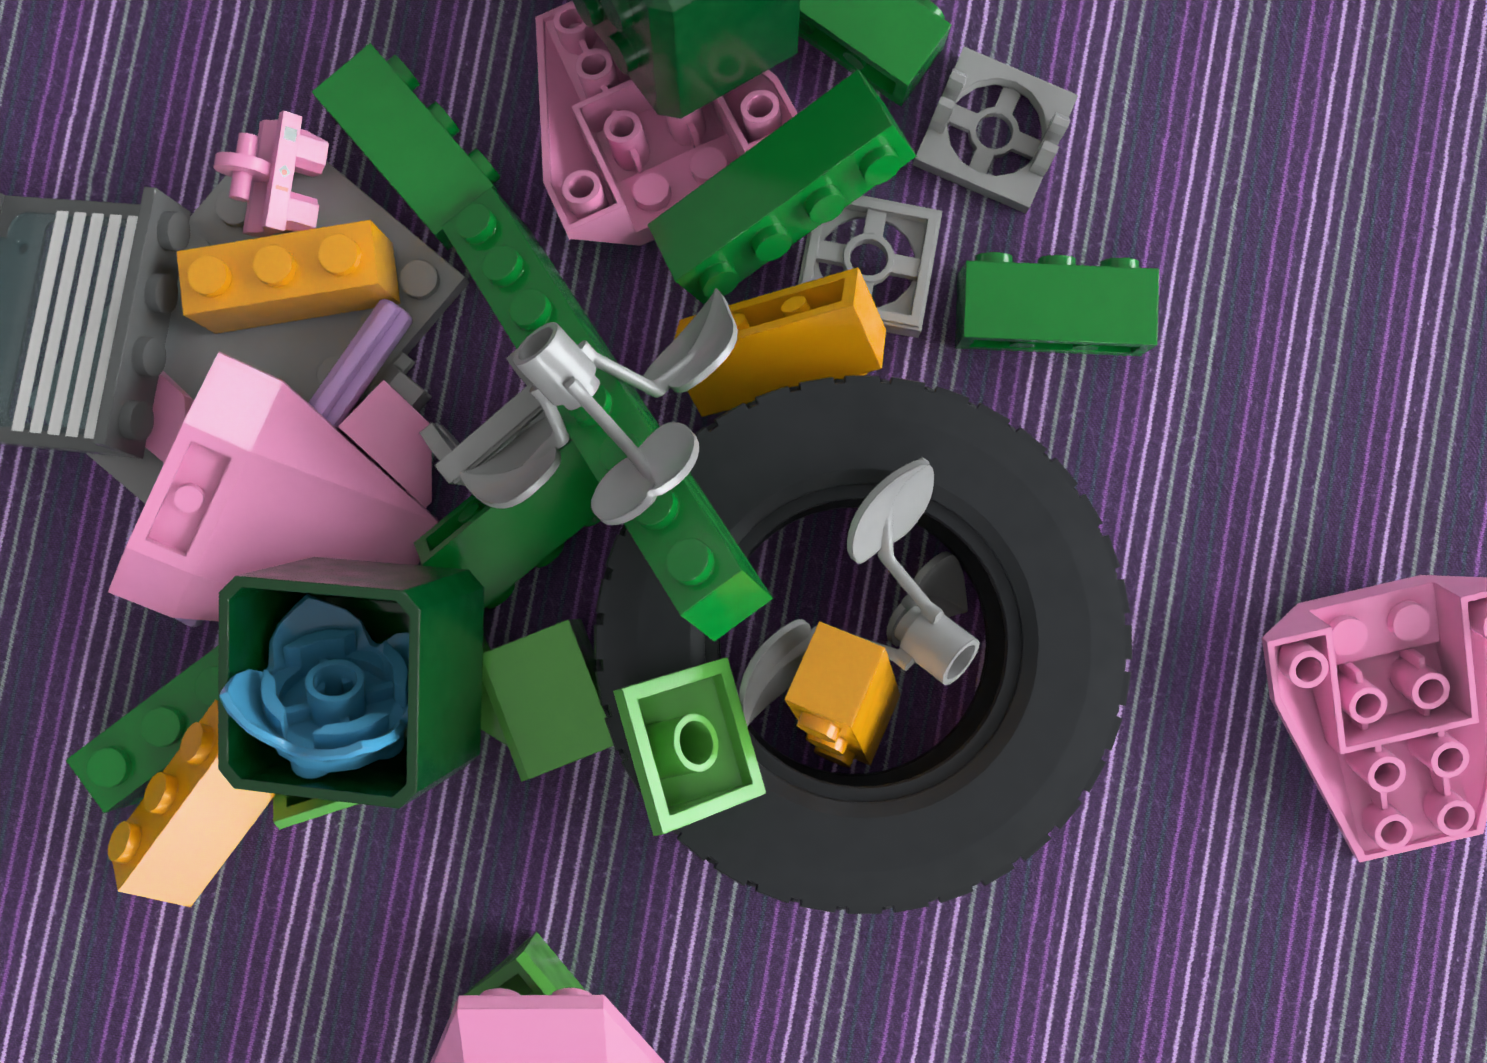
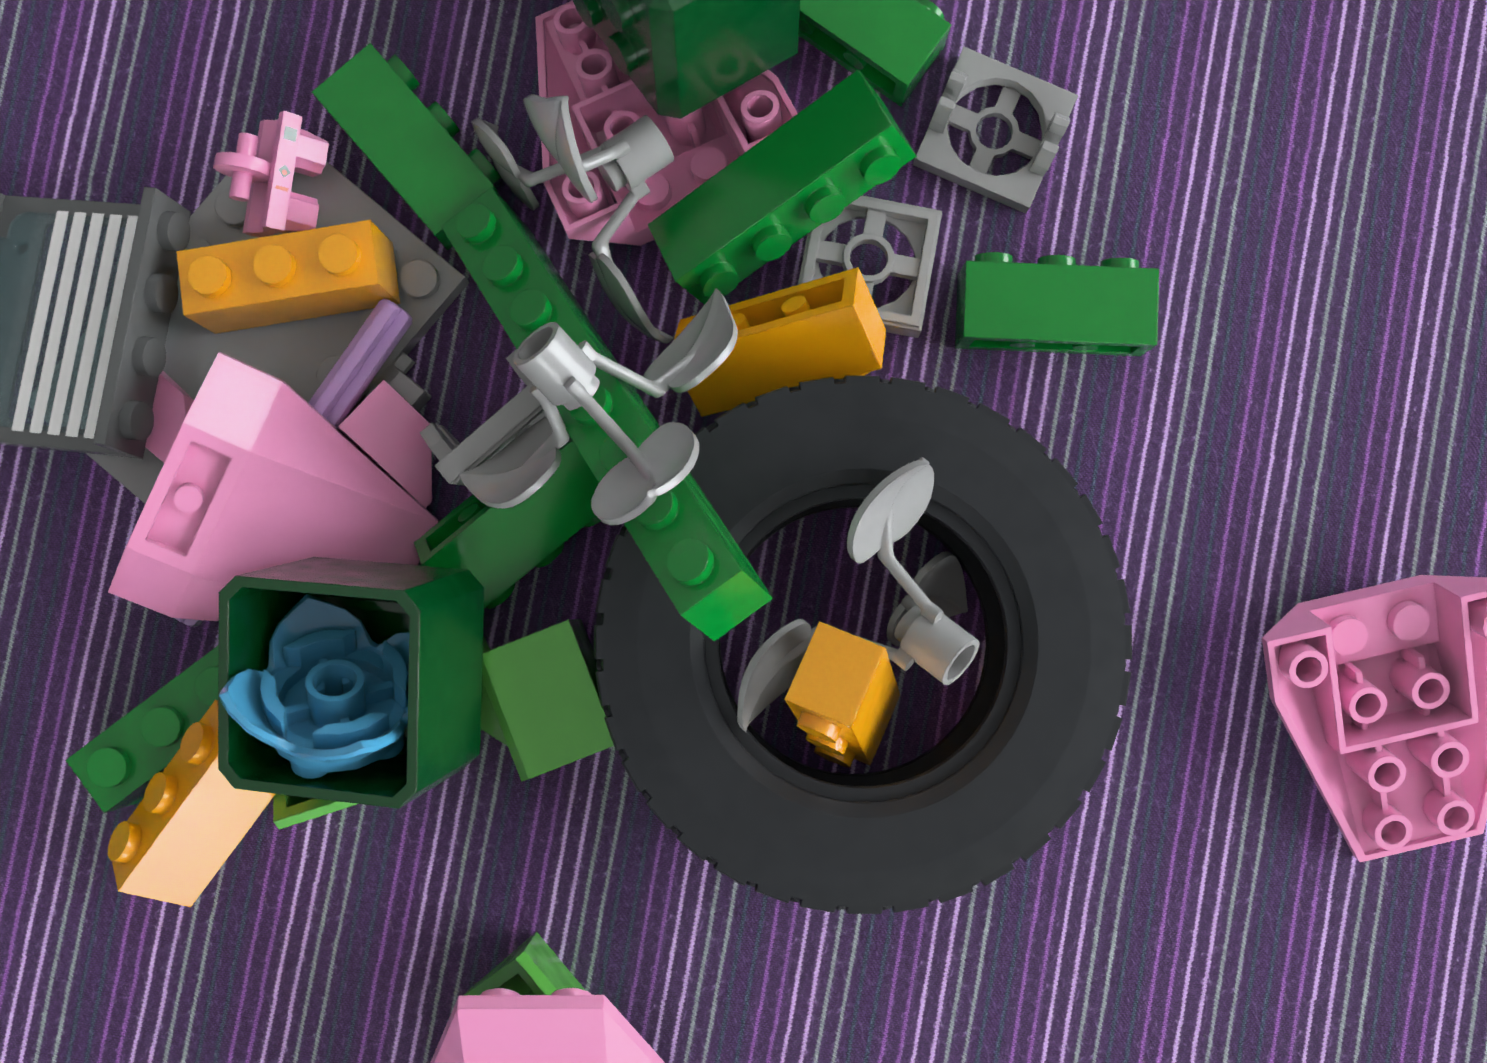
(622, 161): none -> light grey plant
(689, 744): bright green slope -> none

